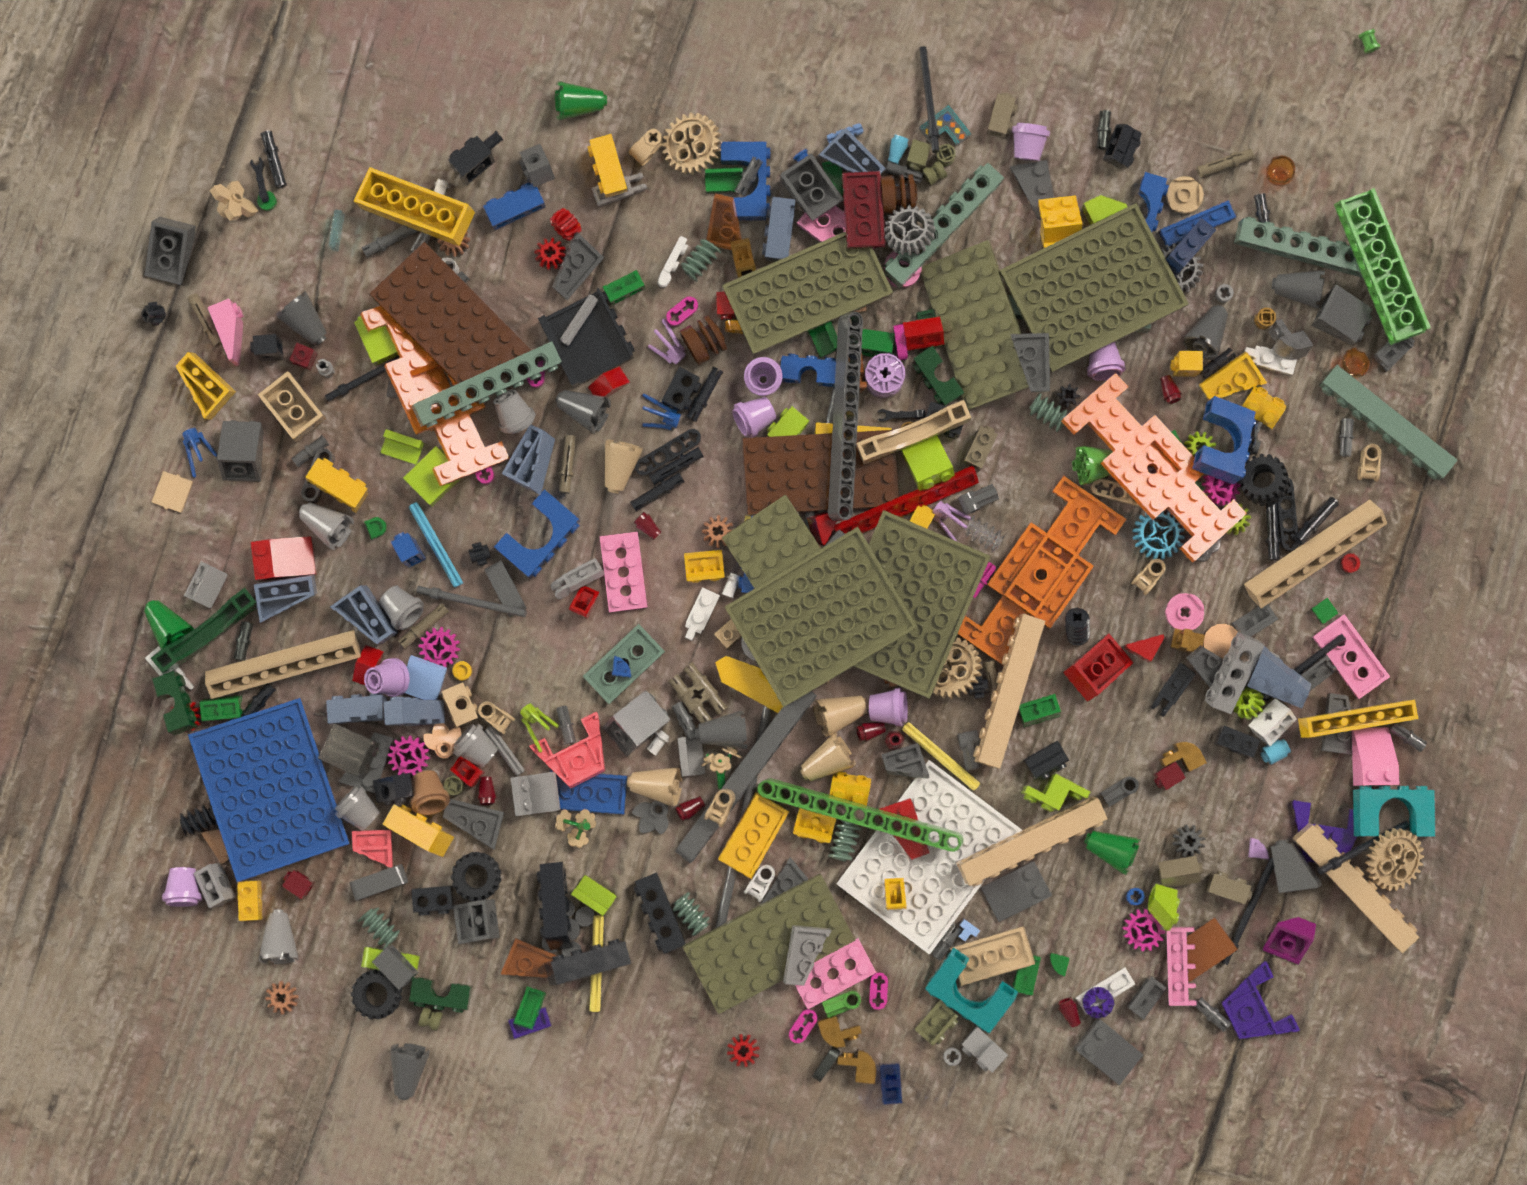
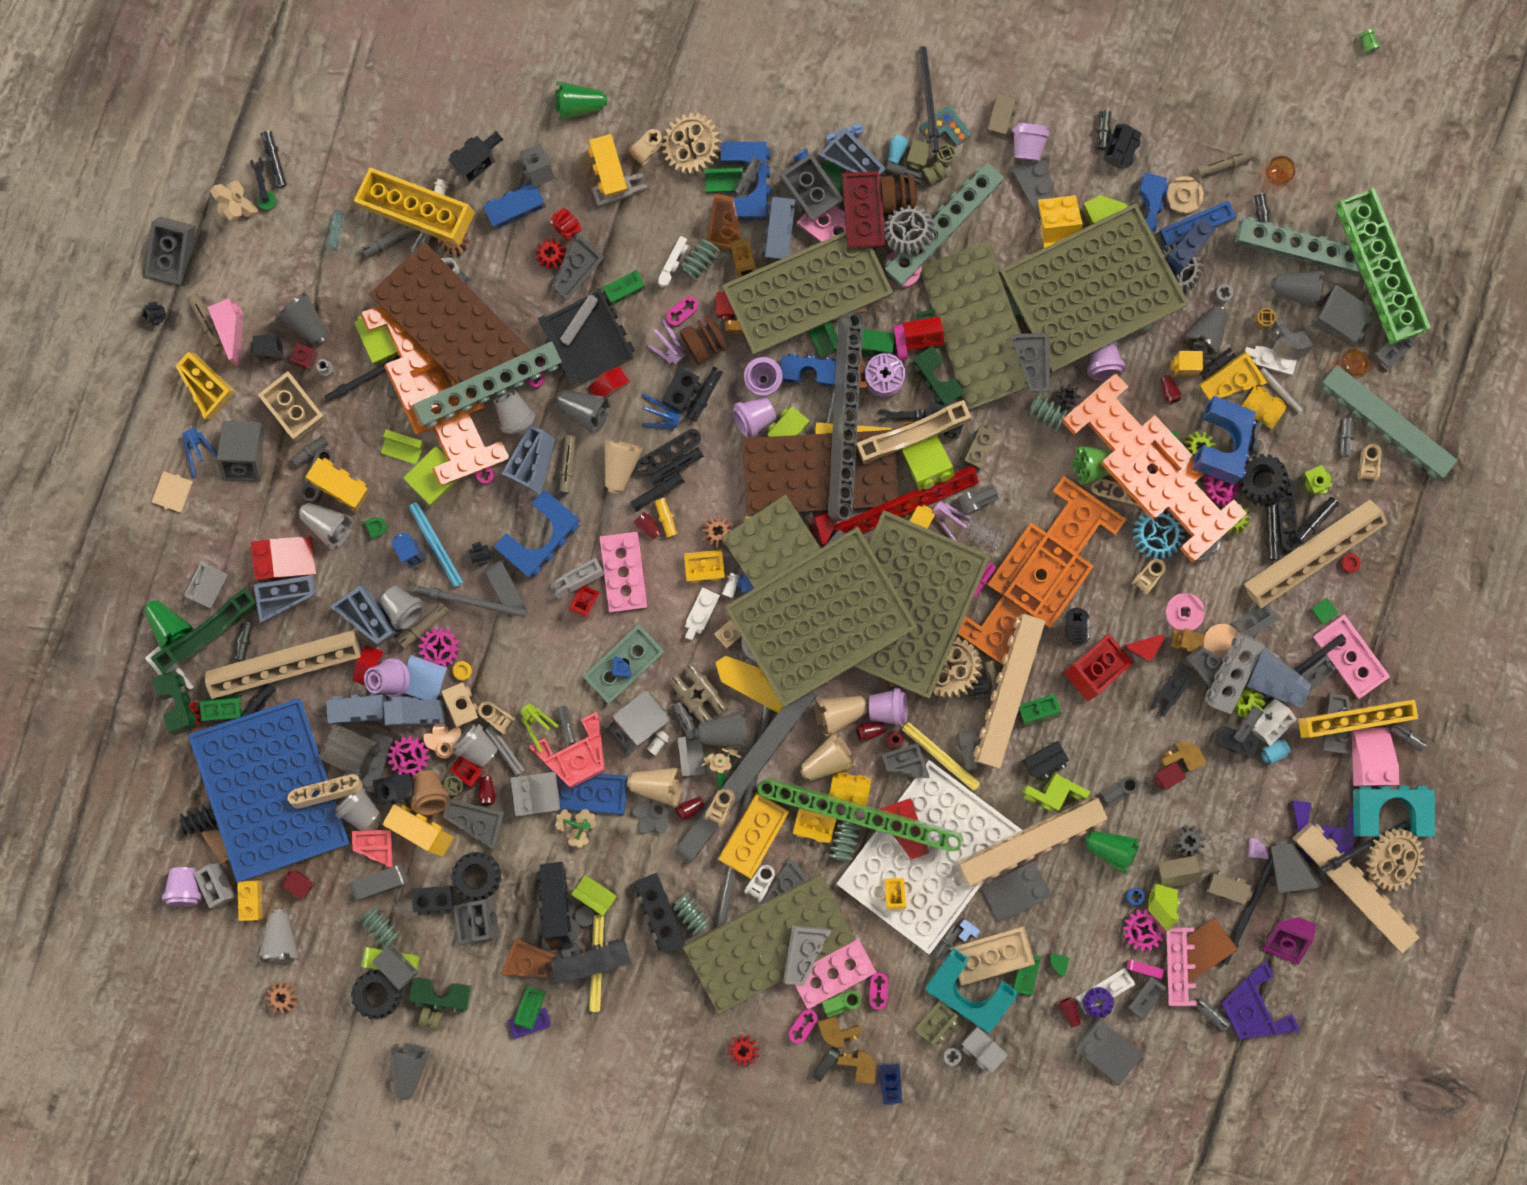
(325, 794): none -> tan beam
(666, 517): none -> yellow pin
(1145, 969): none -> dark pink beam
(1248, 723): none -> dark grey axle
(1281, 391): none -> light grey bar
(1323, 478): none -> lime brick

